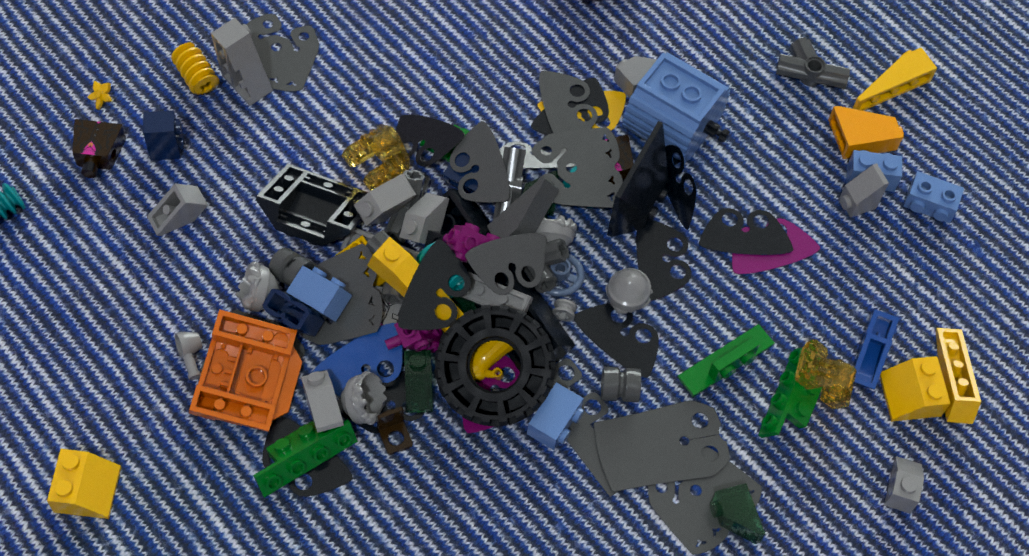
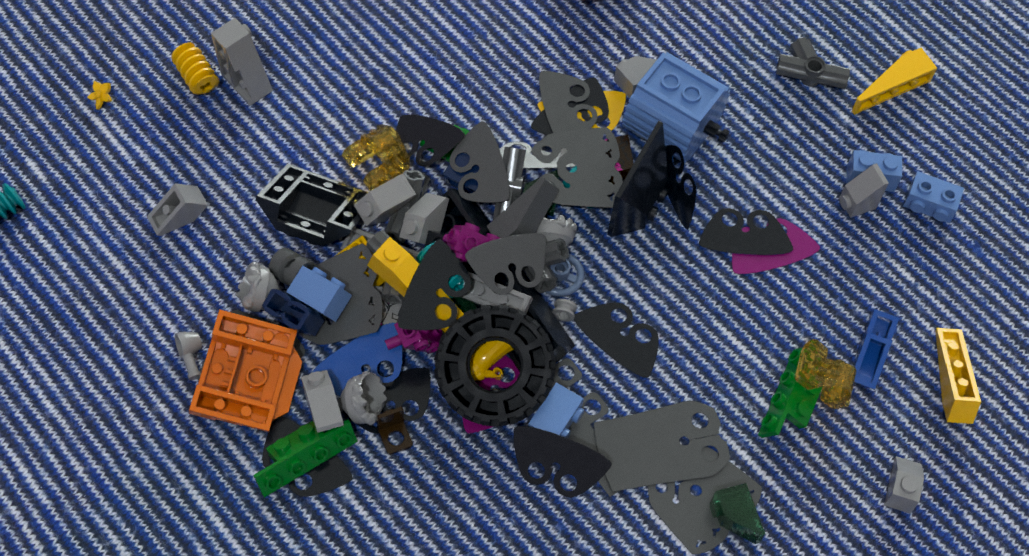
(83, 484): yellow slope -> none
(96, 145): dark brown torso -> none
(163, 135): dark blue brick -> none
(285, 63): dark grey piece -> none
(418, 381): clear green slope -> none
(574, 459): none -> black piece
(621, 384): dark grey wheel -> none
(628, 290): light grey hair -> none
(651, 247): black piece -> none
(726, 360): green bracket -> none
(864, 131): light orange slope -> none
(915, 389): yellow slope -> none

